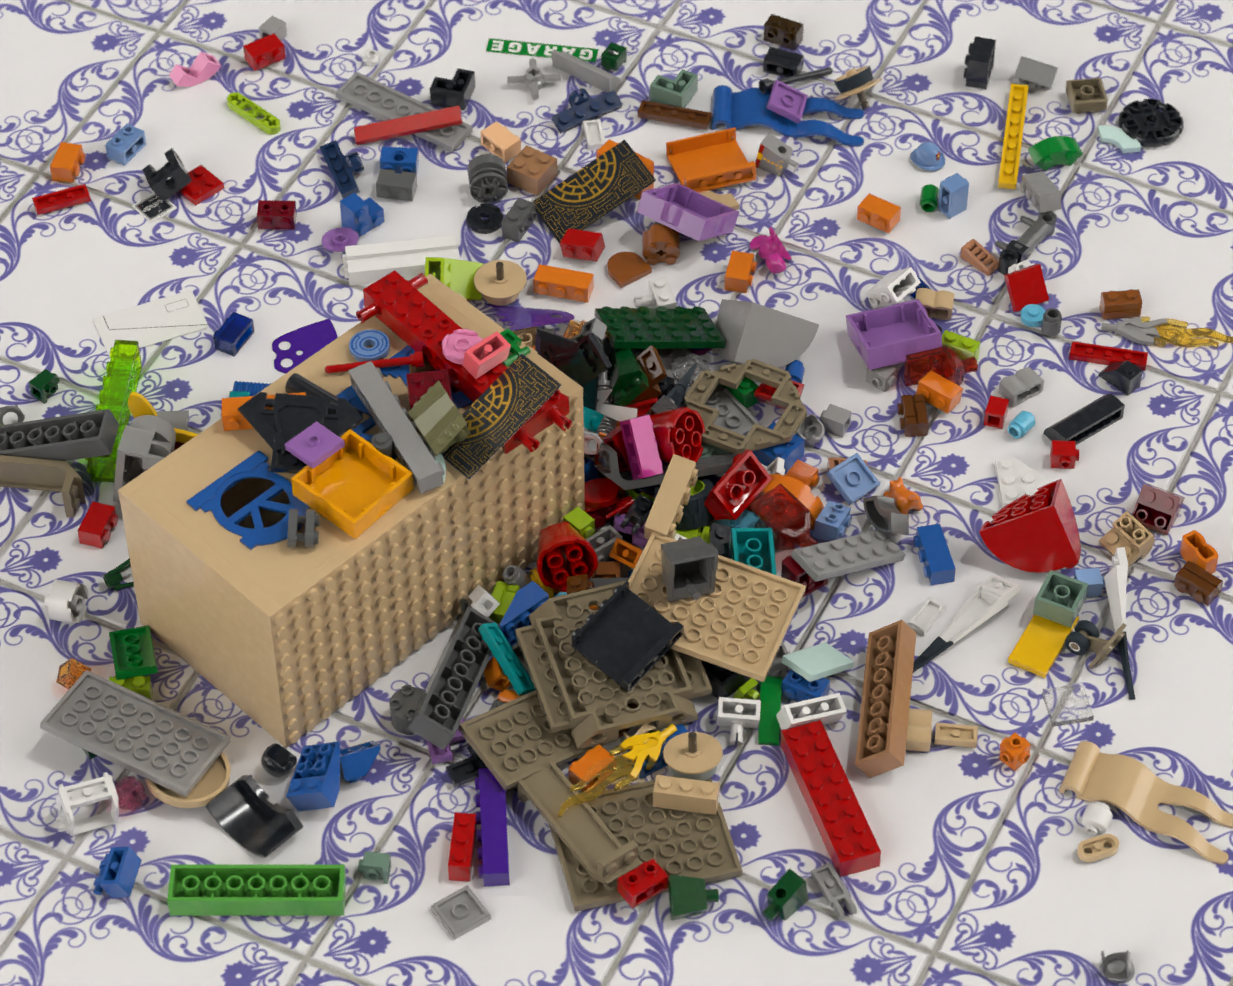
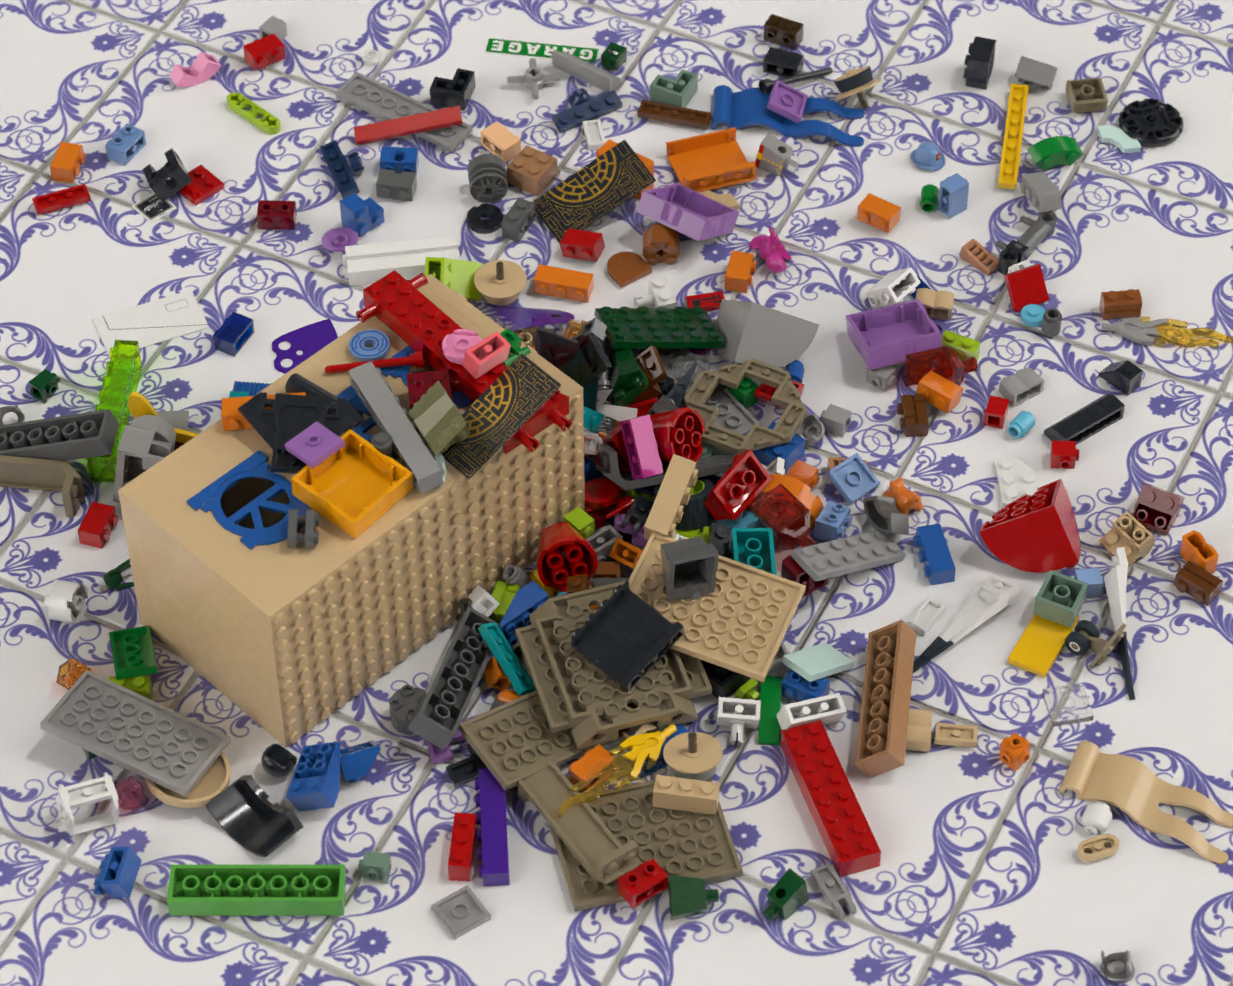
(708, 301): none -> red tile
(1106, 355): red tile -> none

